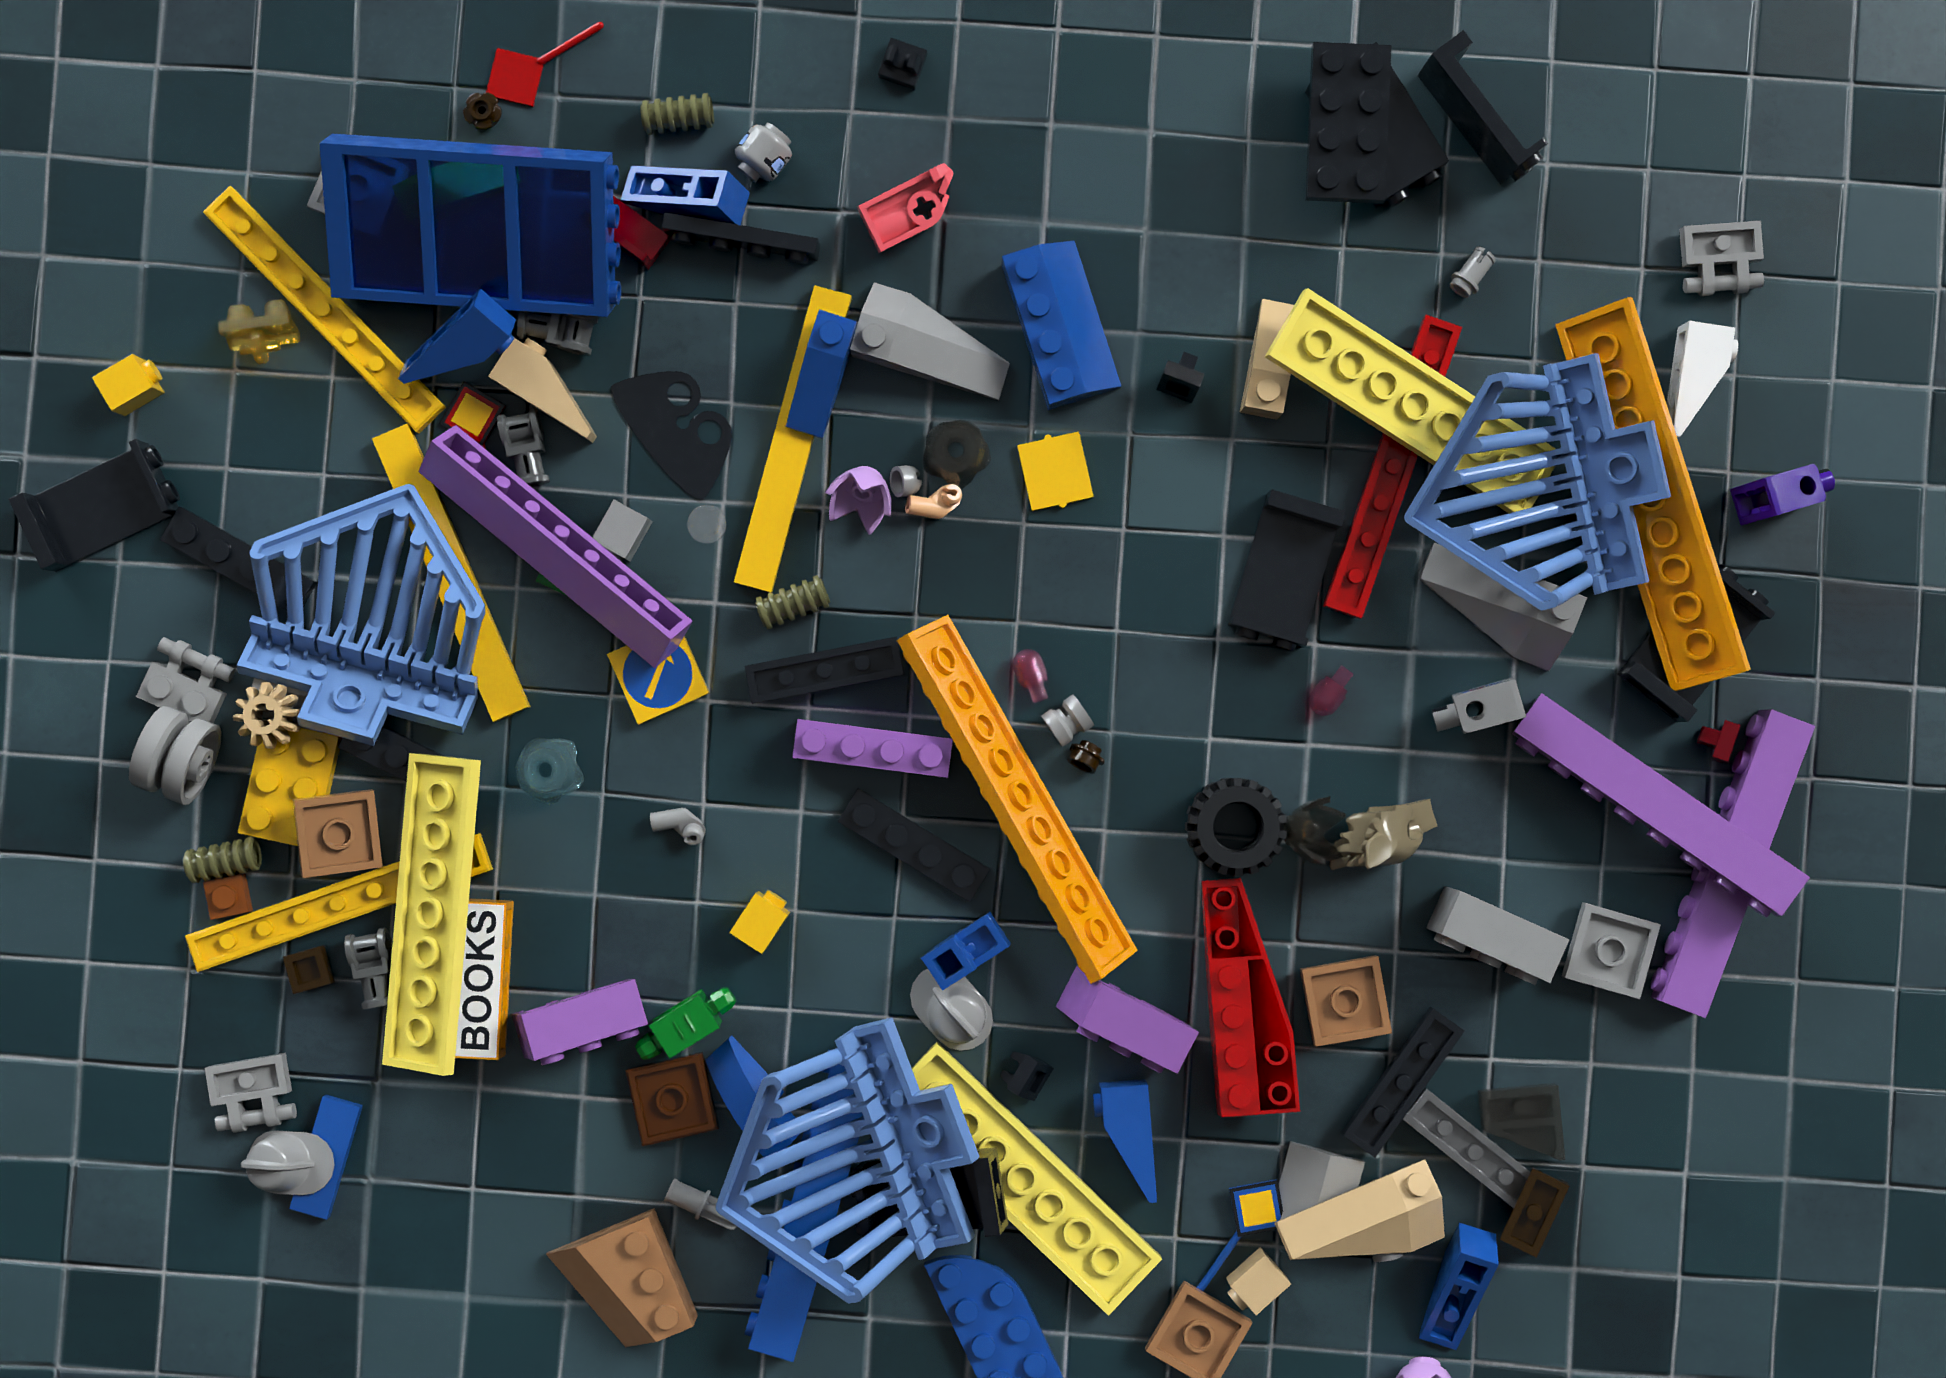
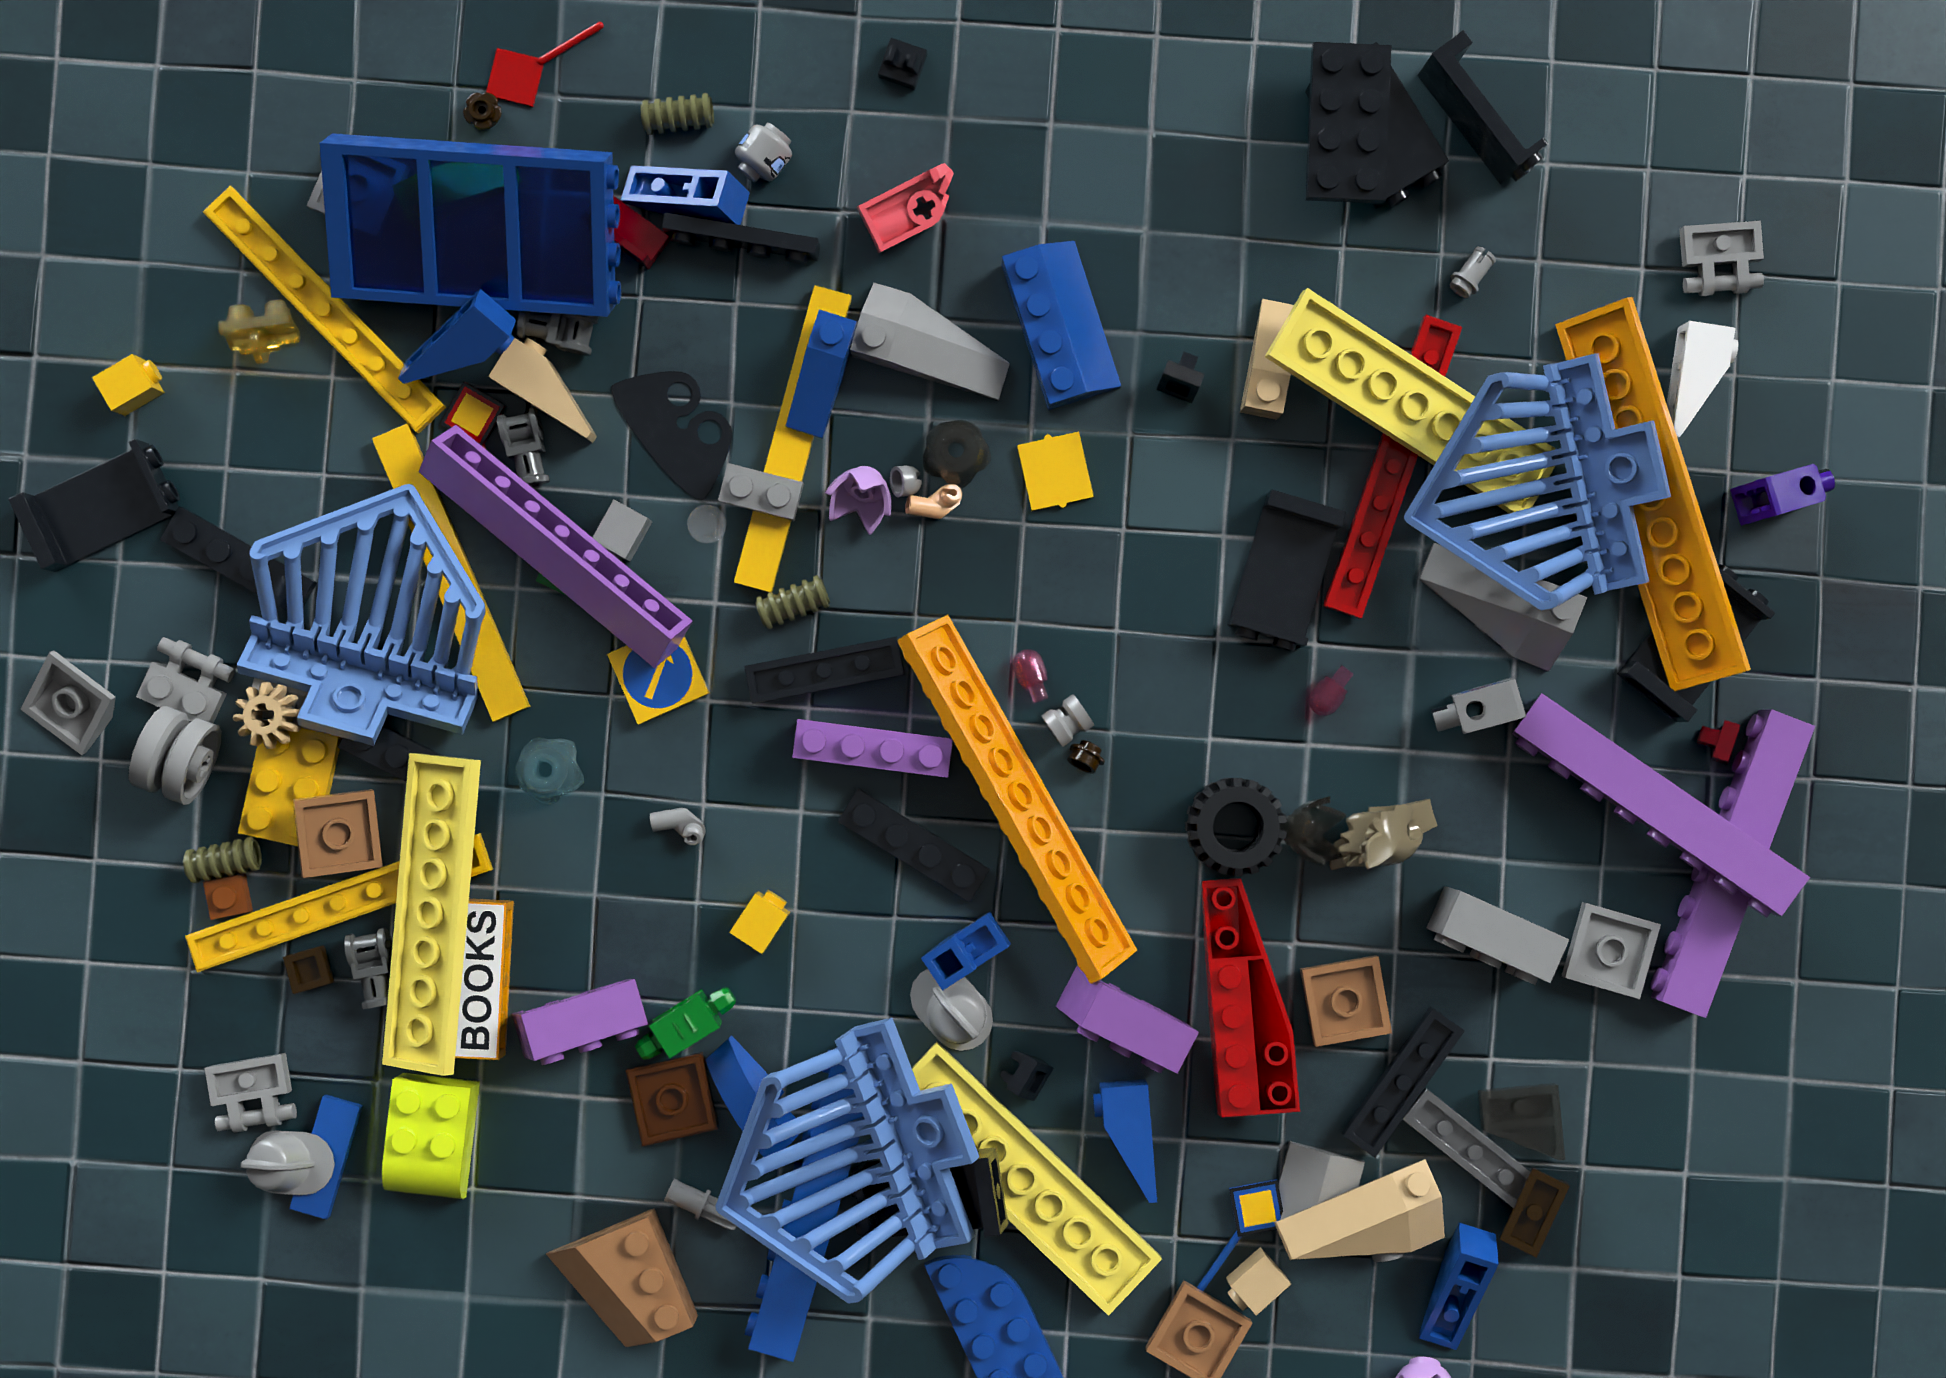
(69, 703): none -> light grey slope
(429, 1135): none -> neon yellow brick
(760, 492): none -> light grey plate

